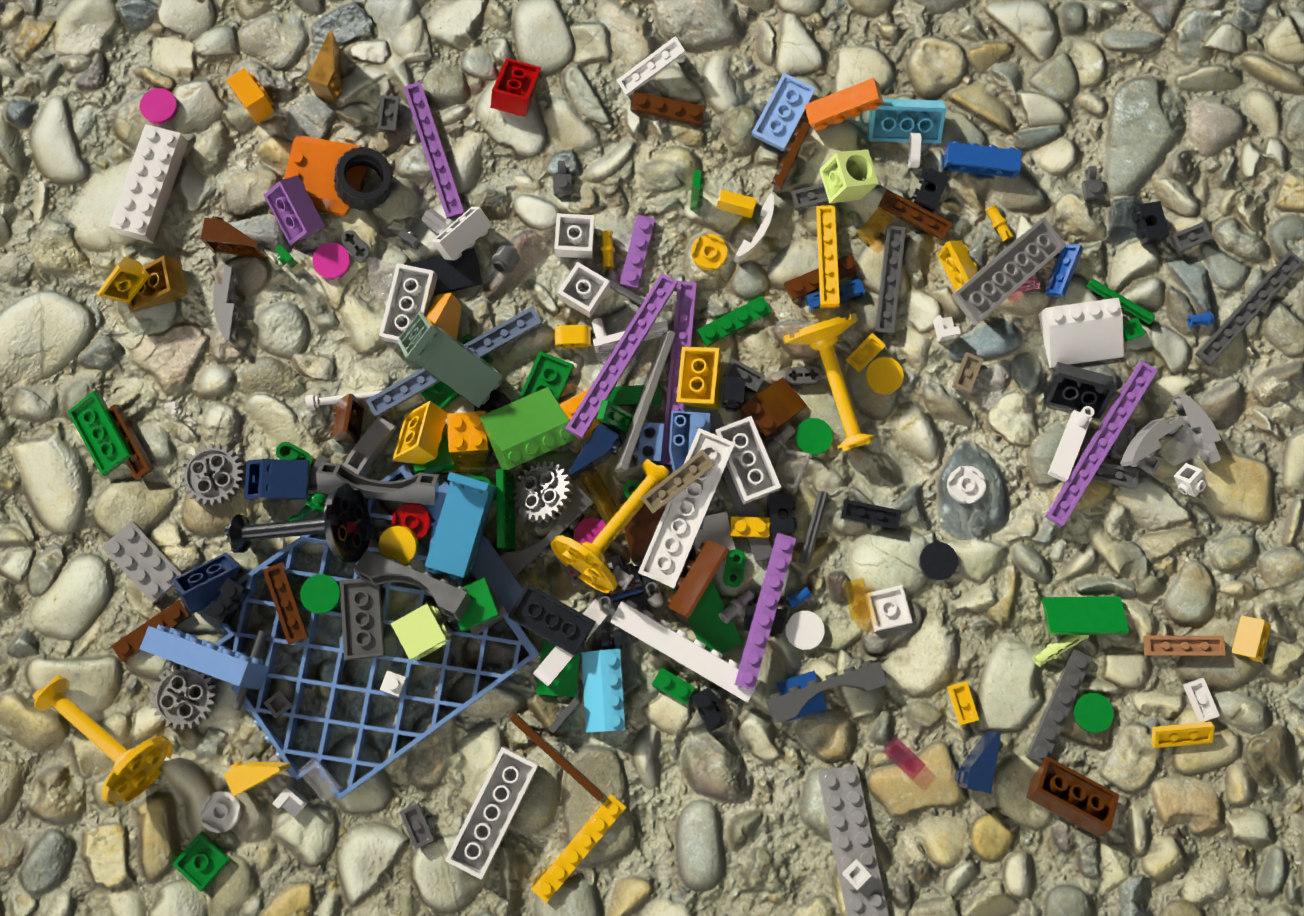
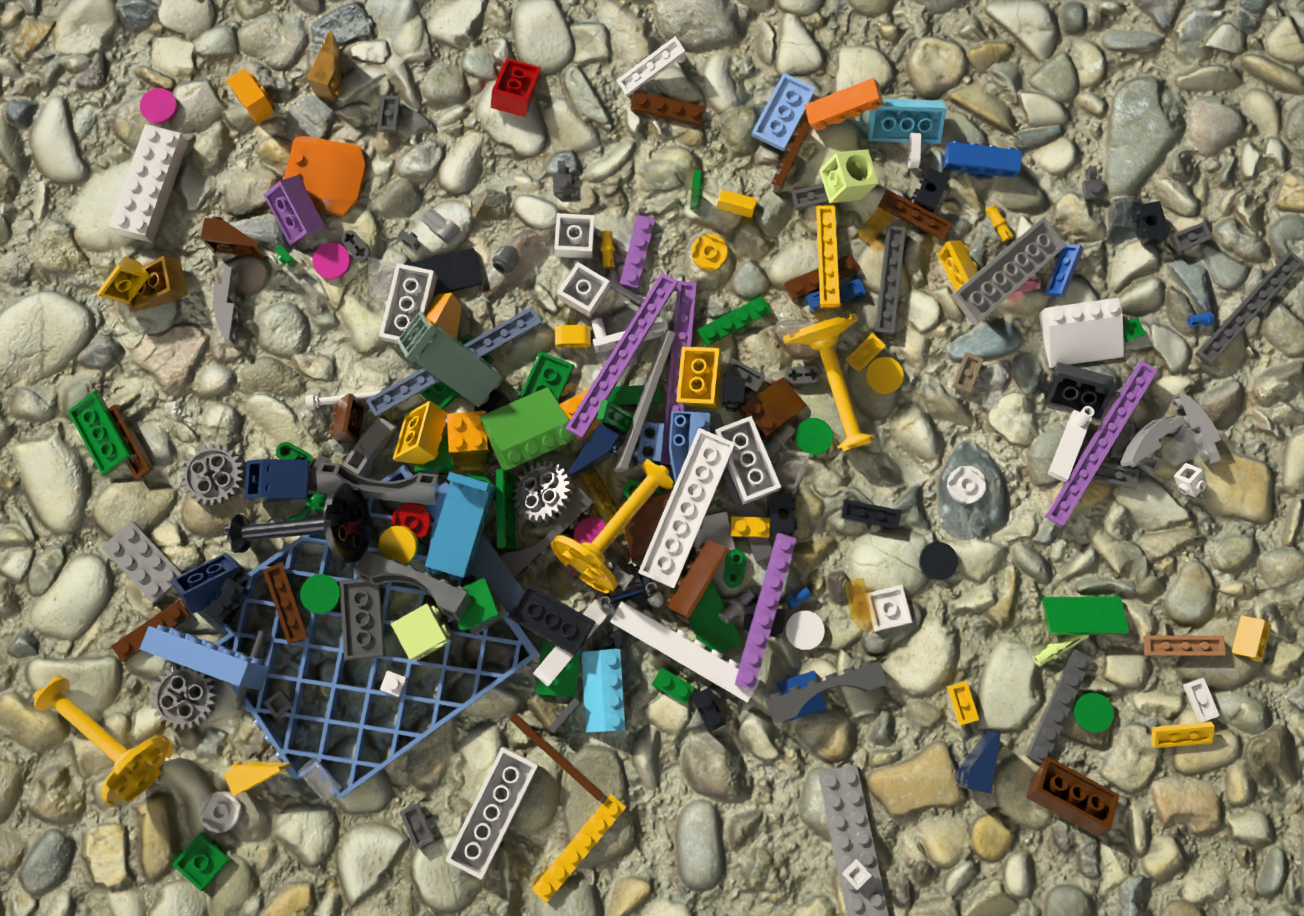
(291, 801): white panel -> none
(363, 157): black tyre -> none
(434, 150): medium lavender plate -> none
(462, 233): white brick -> none
(678, 481): dark tan plate -> none
(748, 248): white slope -> none
(814, 527): dark grey axle -> none
(903, 758): clear pink plate -> none
(945, 328): white panel -> none
(1125, 303): green axle -> none

